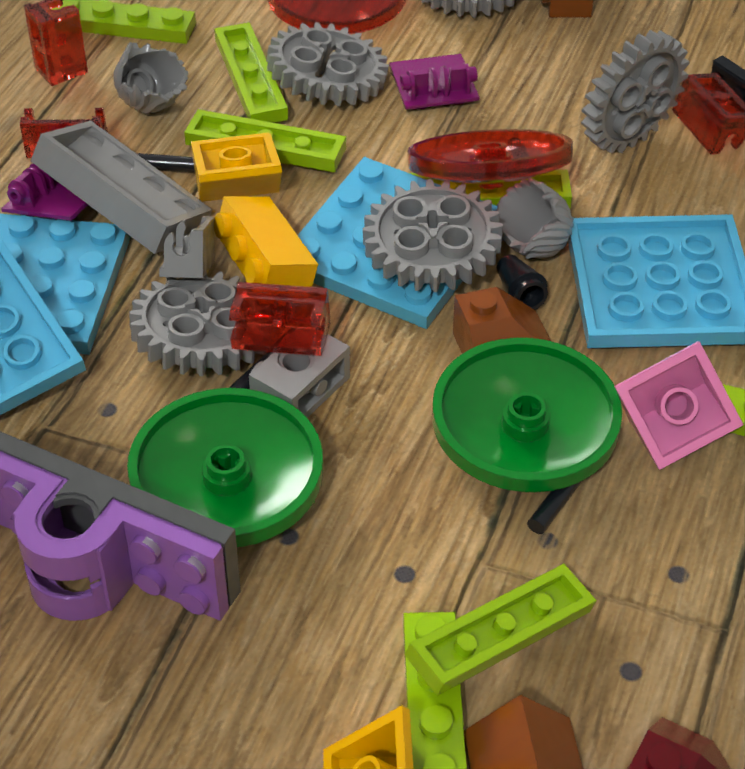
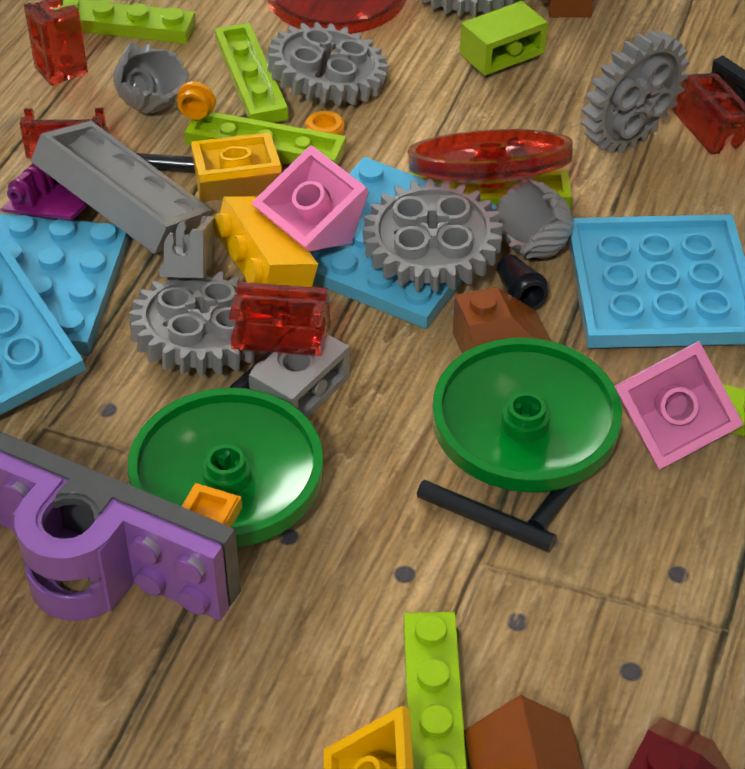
(195, 100): none -> light orange plate
(214, 504): none -> light orange tile
(314, 202): none -> bright pink slope
(326, 122): none -> light orange tile
(435, 81): magenta hinge -> none
(486, 516): none -> black bar
(499, 629): lime plate -> none
(503, 38): none -> lime brick

